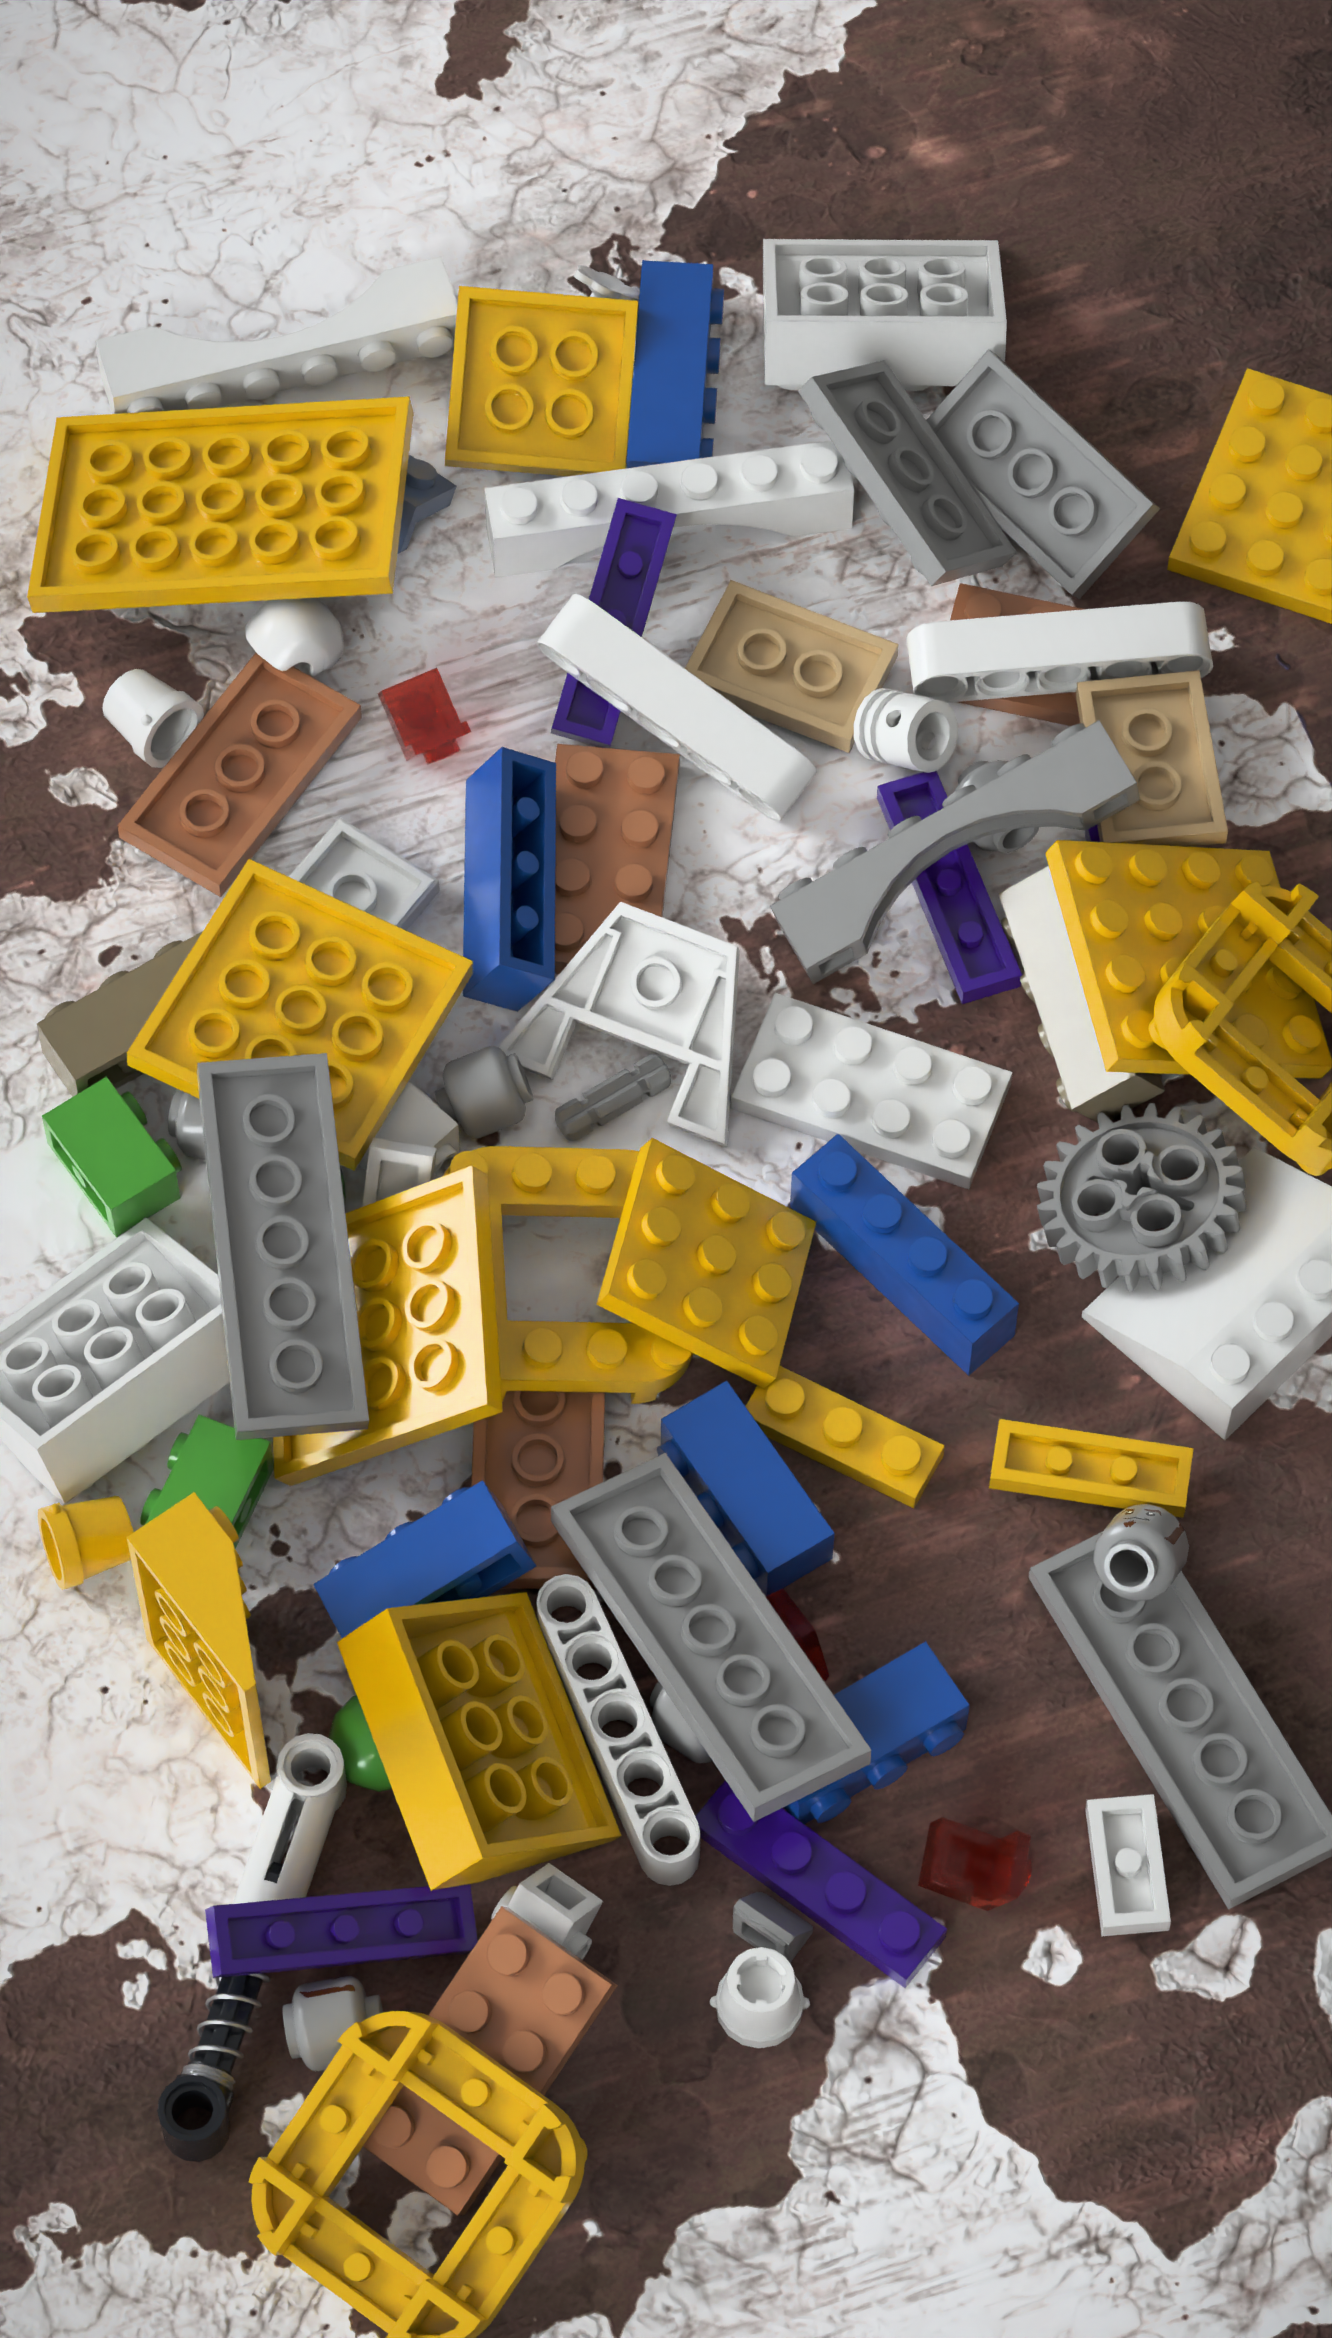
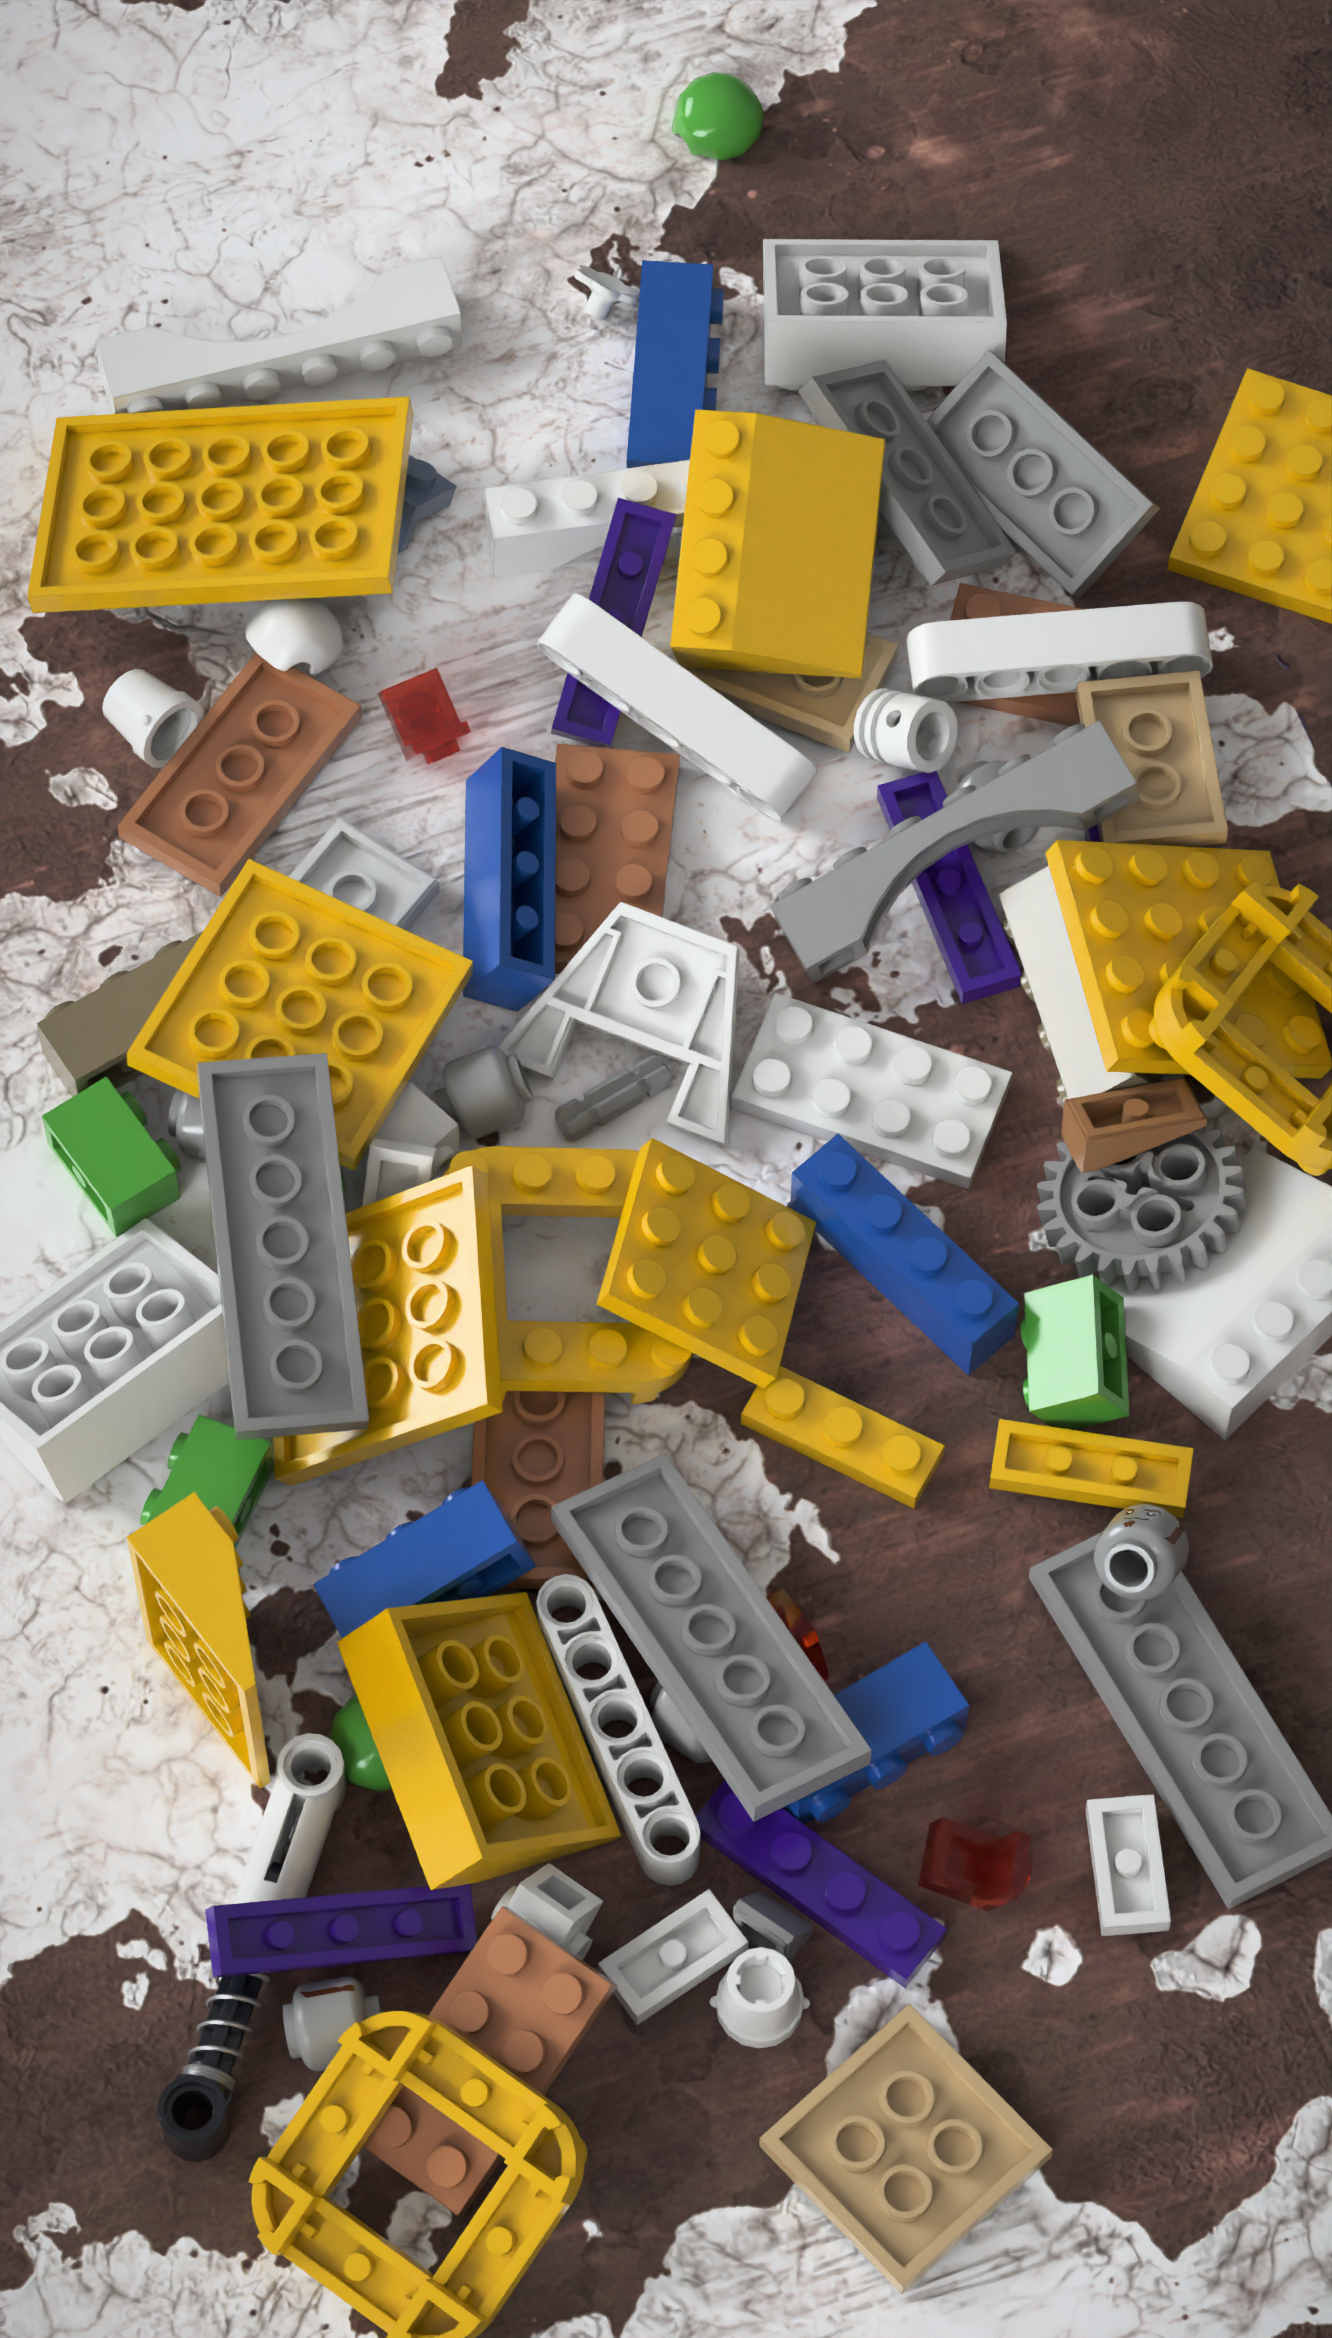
(84, 1538): yellow piece -> none
(540, 382): yellow plate -> none
(673, 1956): none -> white plate
(718, 116): none -> bright green hair
(746, 1488): blue brick -> none
(777, 546): none -> yellow slope
(905, 2148): none -> tan plate
(1075, 1354): none -> brick
(1128, 1121): none -> medium nougat slope

